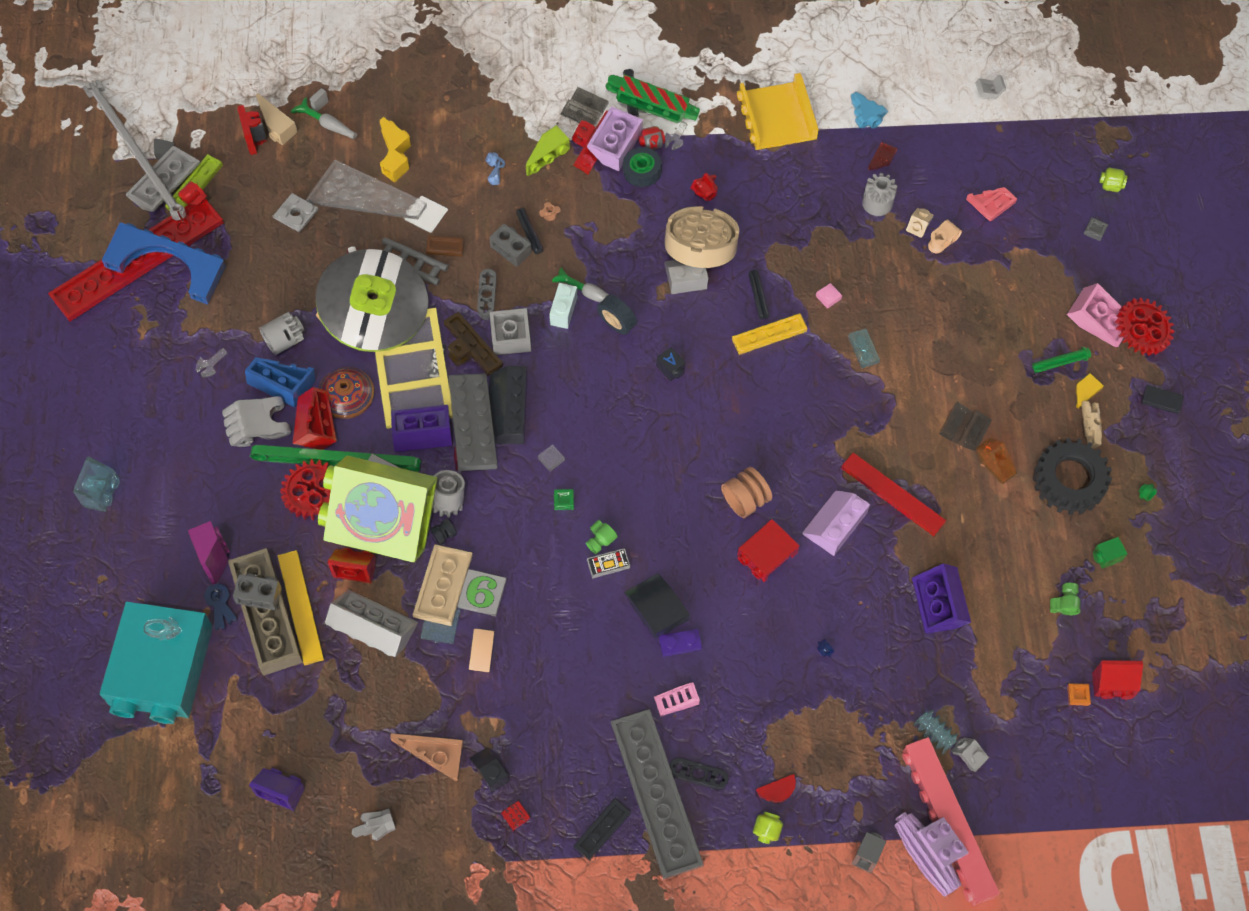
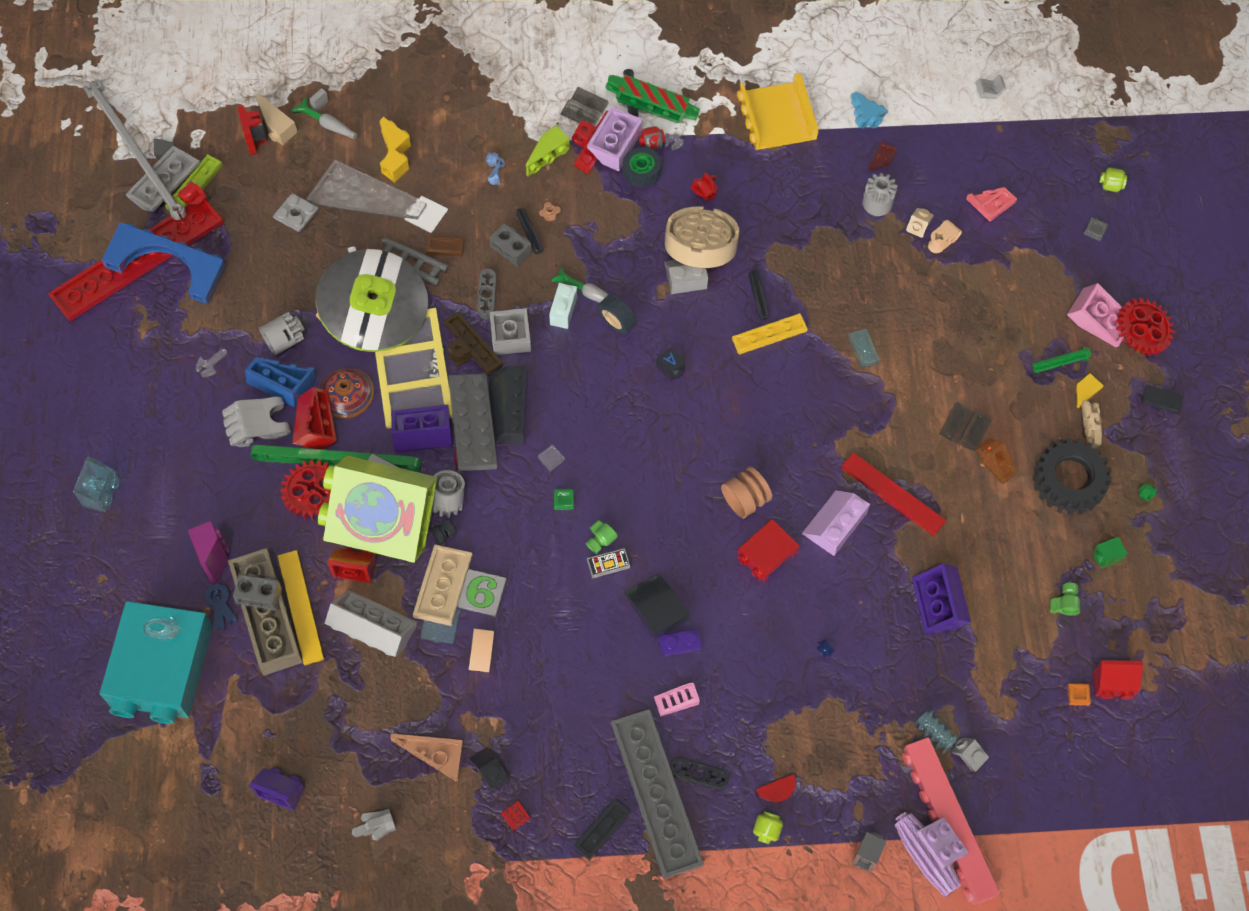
(828, 295): bright pink plate -> none

